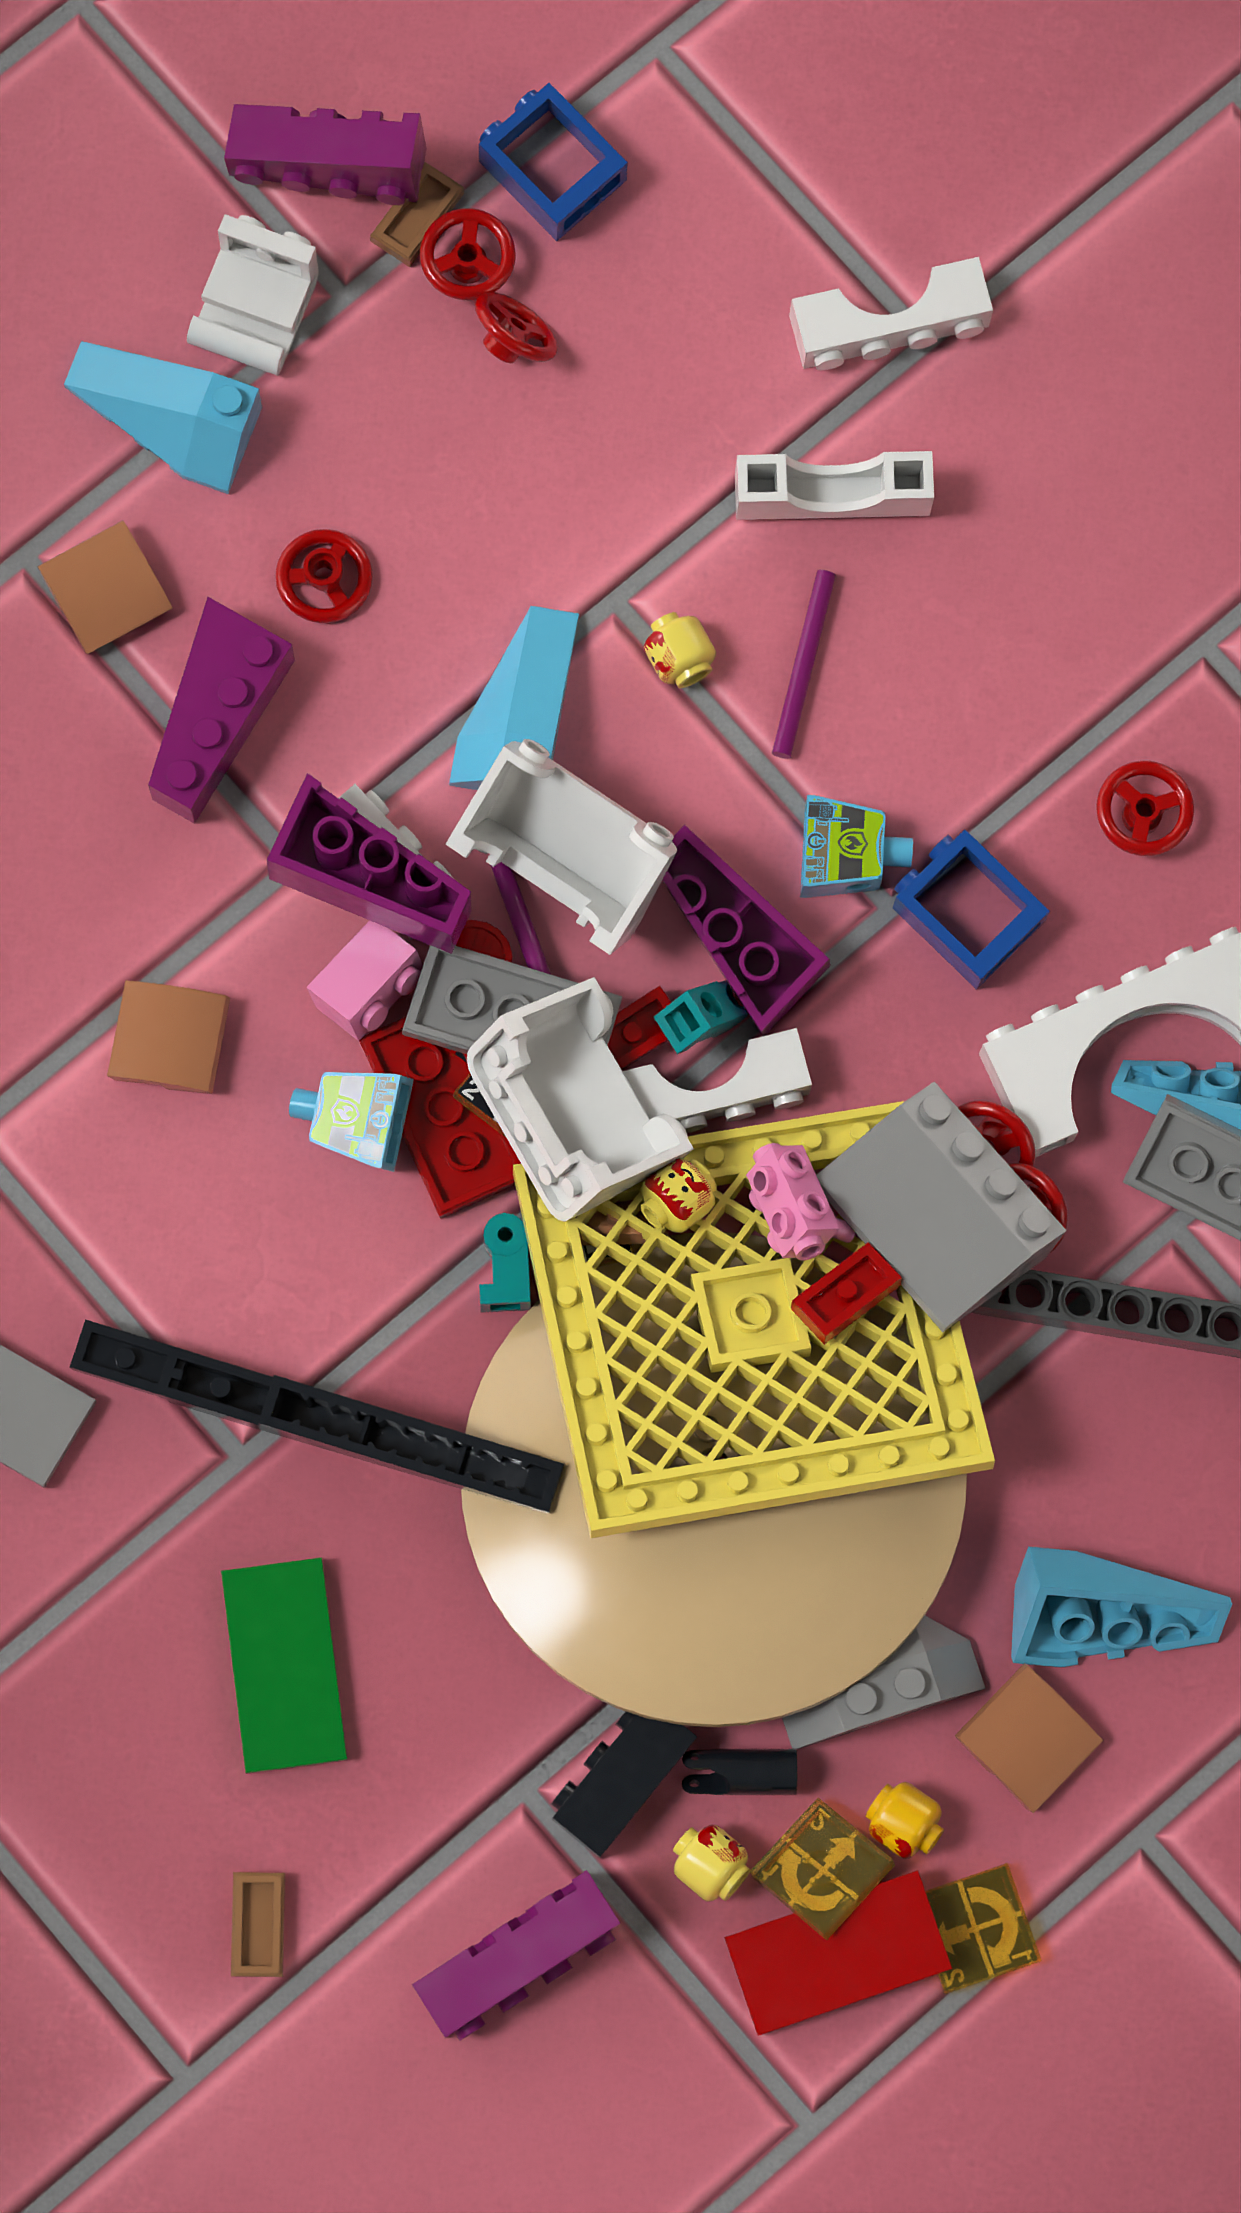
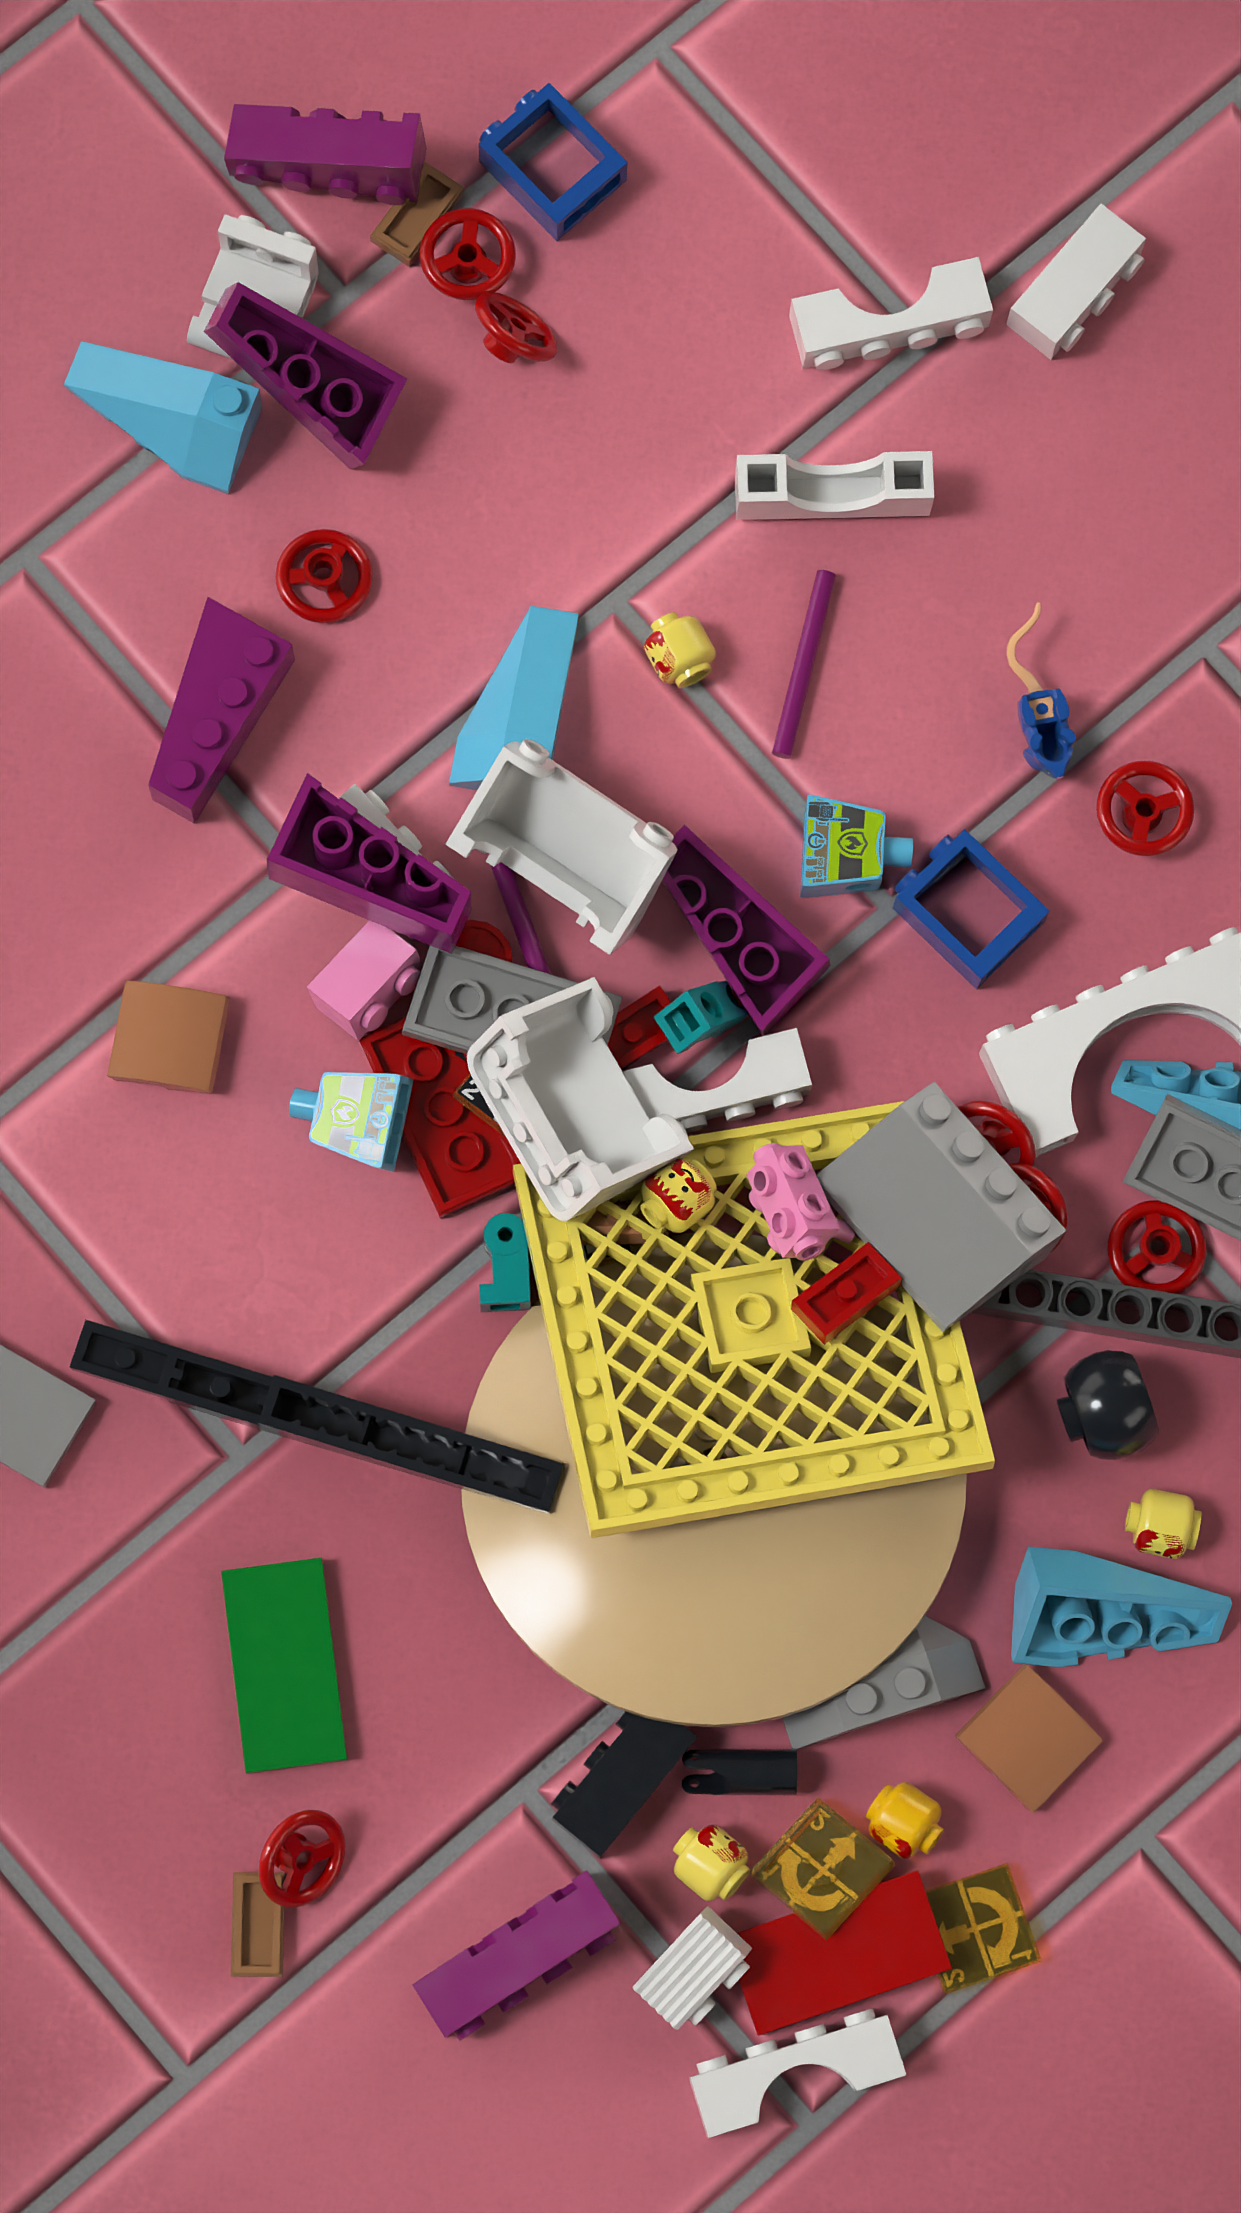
(105, 587): nougat slope -> none
(297, 1856): none -> red piece
(309, 372): none -> magenta wedge
(693, 1968): none -> white brick
(860, 2053): none -> white arch
(1042, 716): none -> blue animal
(1077, 283): none -> white brick
(1108, 1406): none -> black wheel
(1155, 1230): none -> red piece
(1163, 1523): none -> light yellow head

